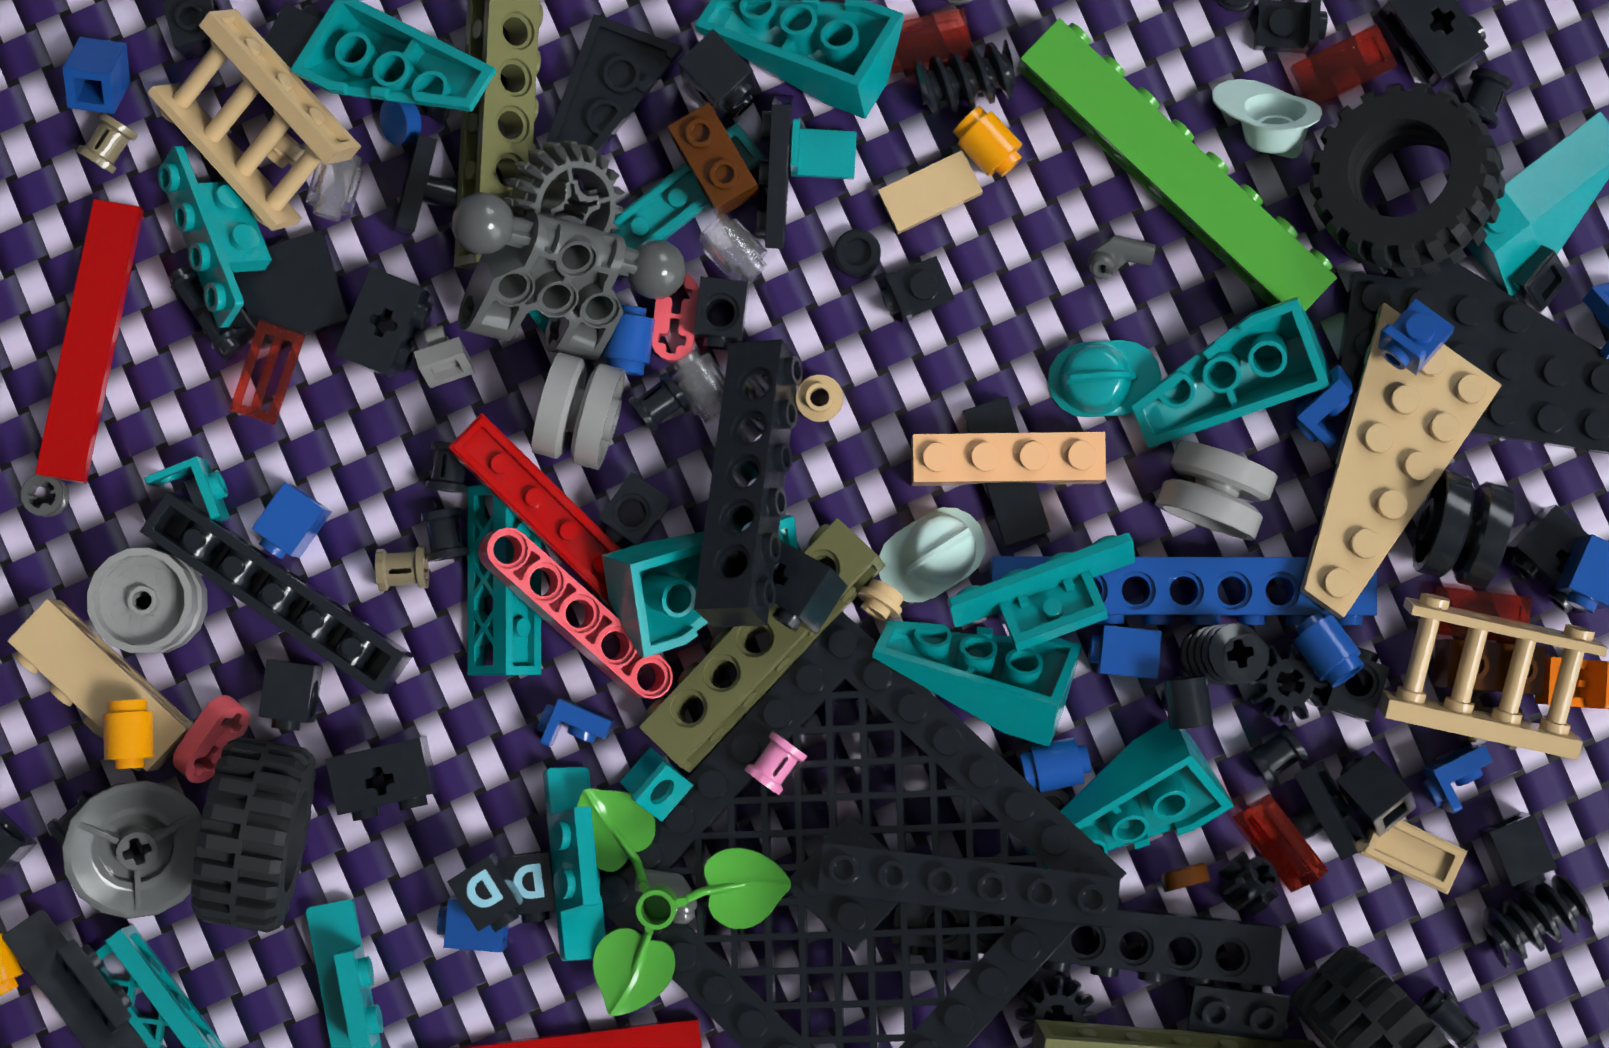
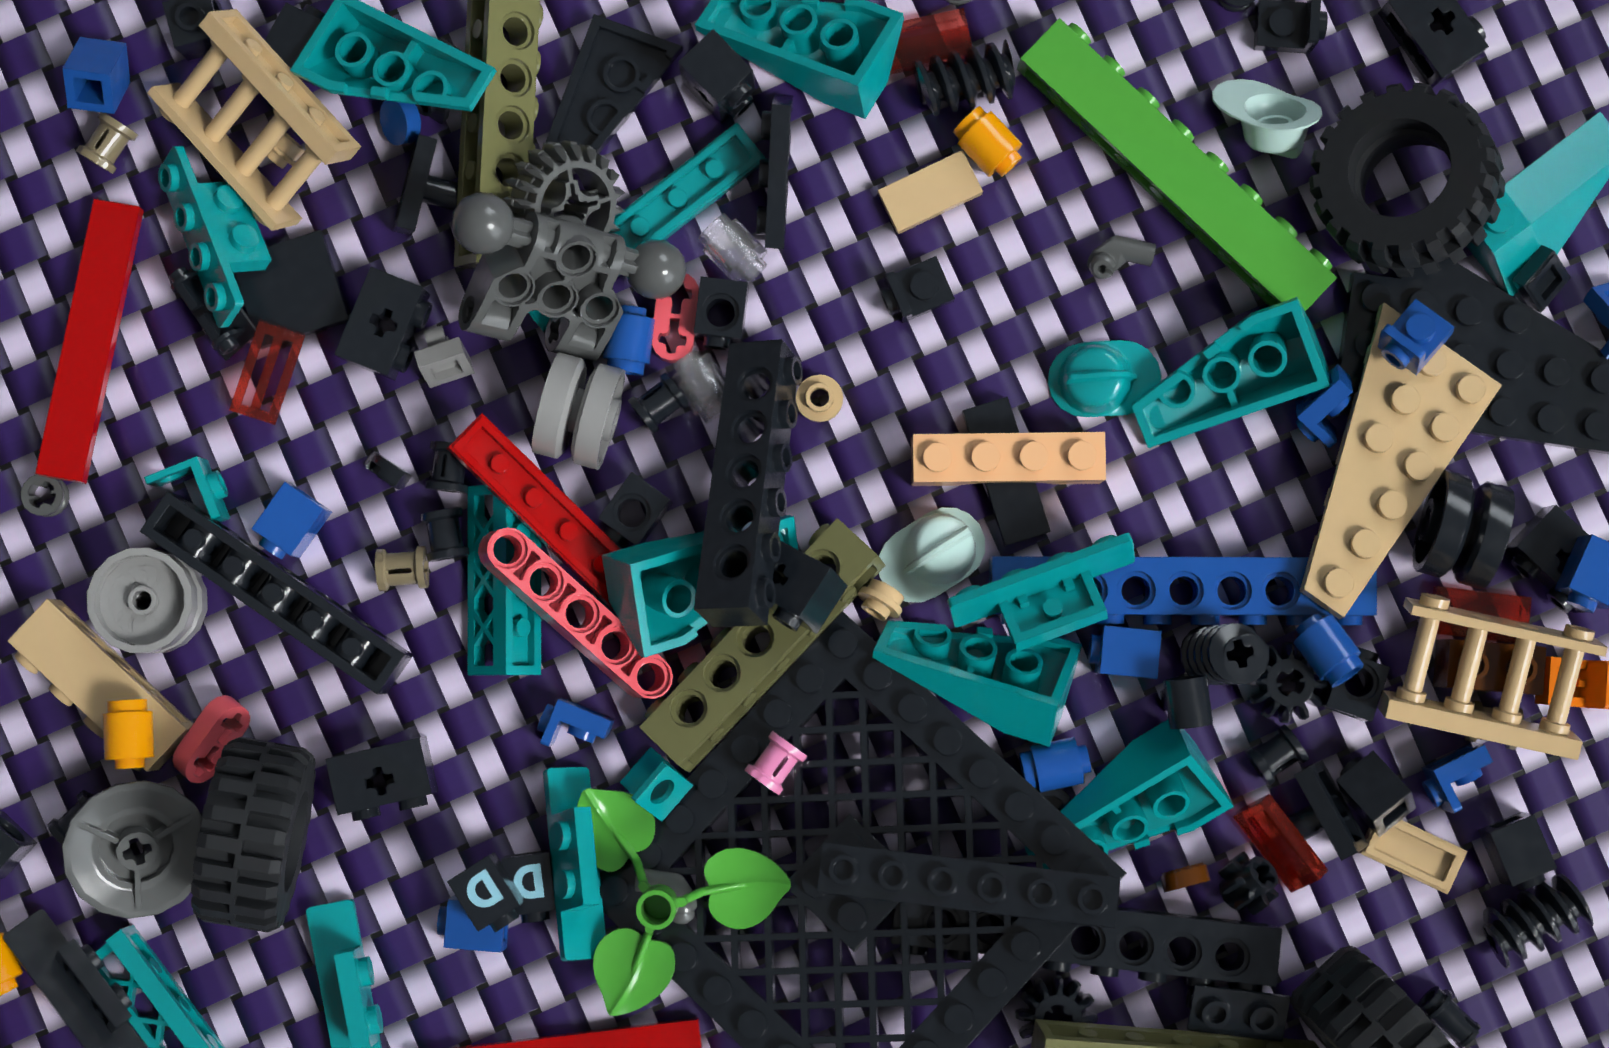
(290, 693): black brick -> none
(335, 188): clear brick -> none
(387, 470): none -> black tile
(713, 160): reddish brown brick -> none
(822, 153): teal bracket -> none
(857, 253): black tile -> none
(1218, 483): light grey wheel -> none
(1344, 66): clear red tile -> none
(1487, 94): black bush -> none

